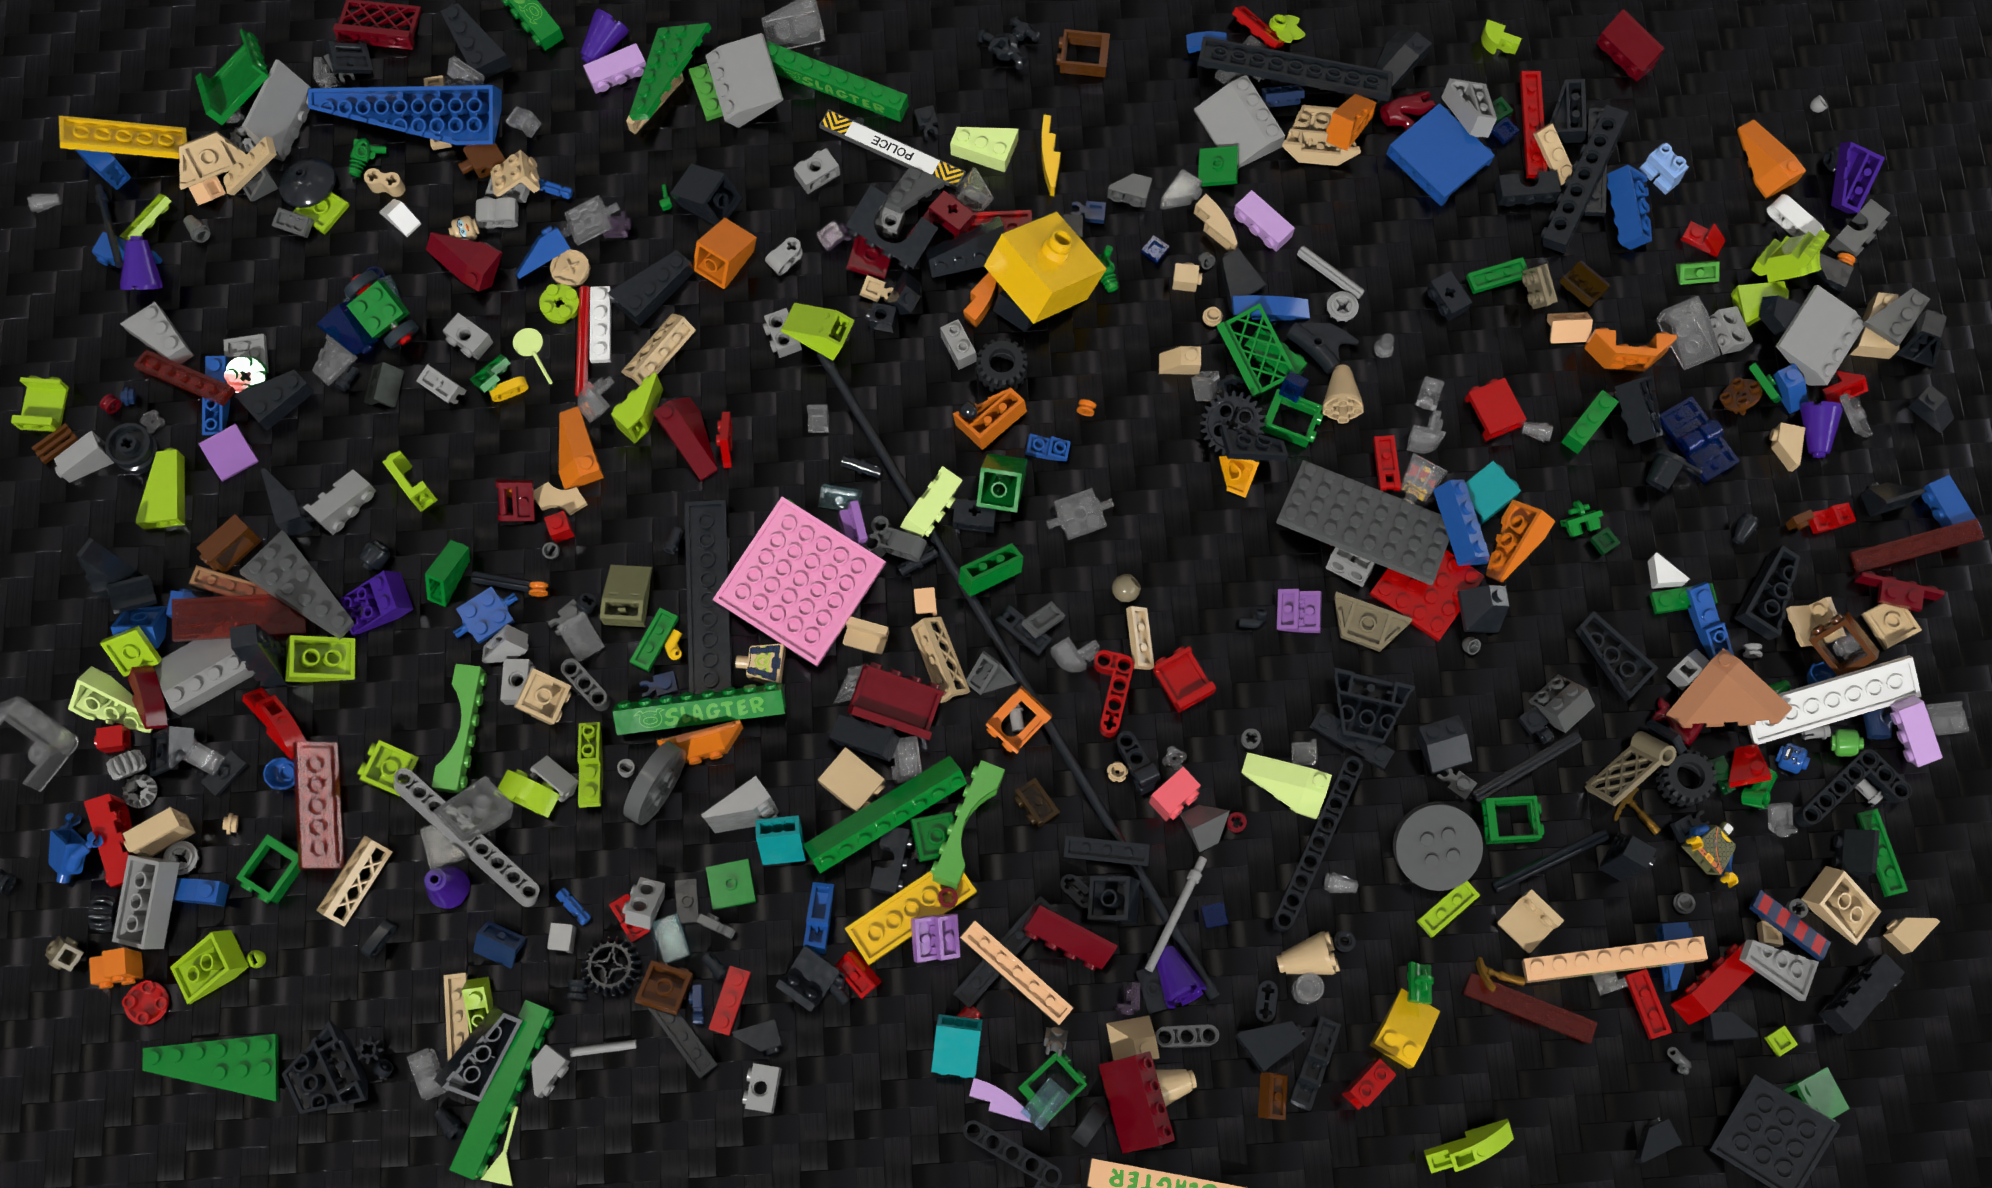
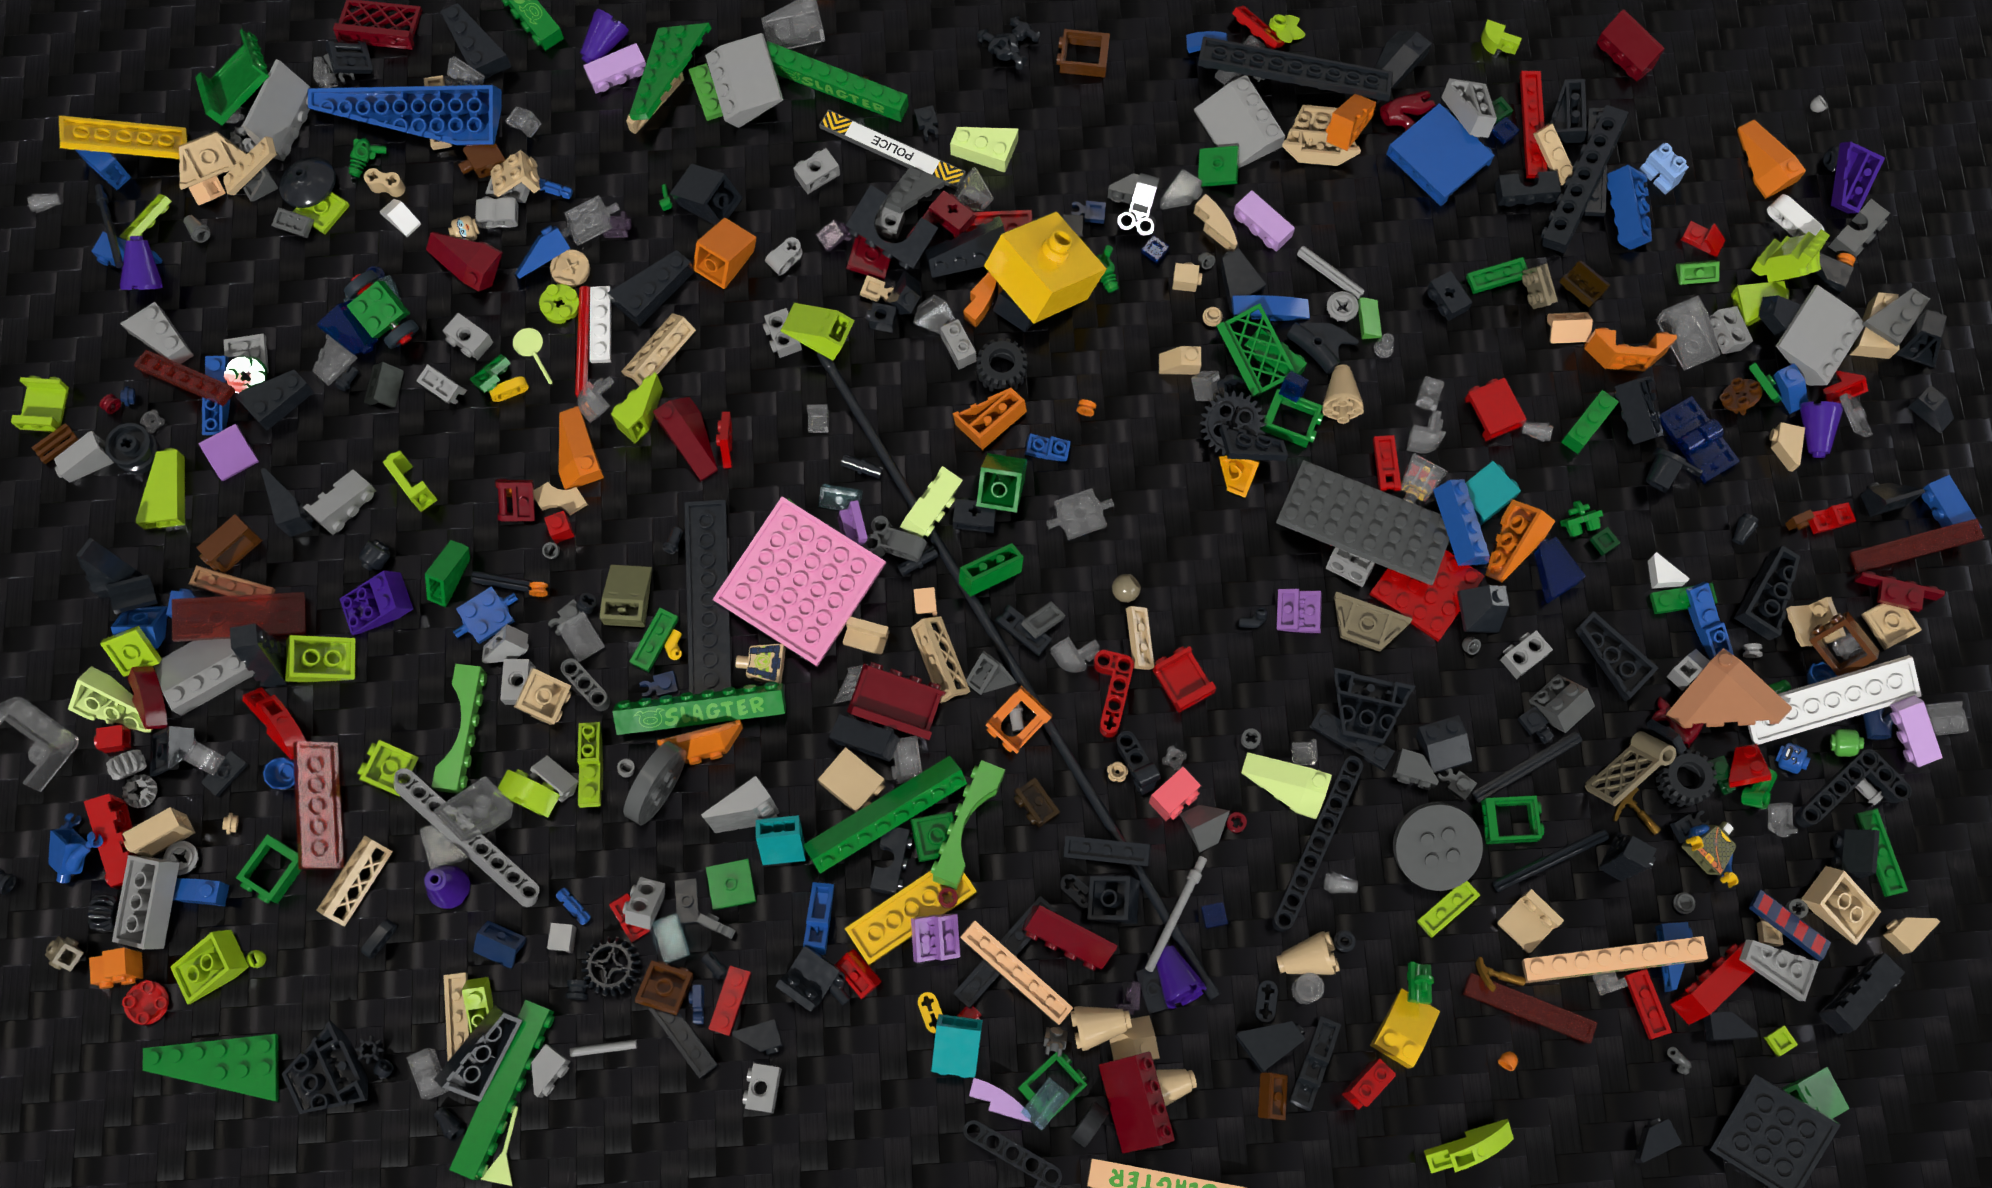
(291, 579): dark grey wing -> none
(924, 1010): none -> yellow beam
(933, 314): none -> clear slope
(968, 410): black hinge -> none
(1050, 158): yellow slope -> none
(1098, 1025): none -> tan cone
(1141, 204): none -> piece
(1195, 1030): dark grey beam -> none
(1282, 95): dark blue bracket -> none
(1369, 318): none -> bright green slope
(1415, 769): none -> dark grey slope
(1508, 1061): none -> orange hinge
(1528, 657): none -> light grey brick
(1556, 569): none -> clear blue slope
(1818, 732): light grey pin -> none

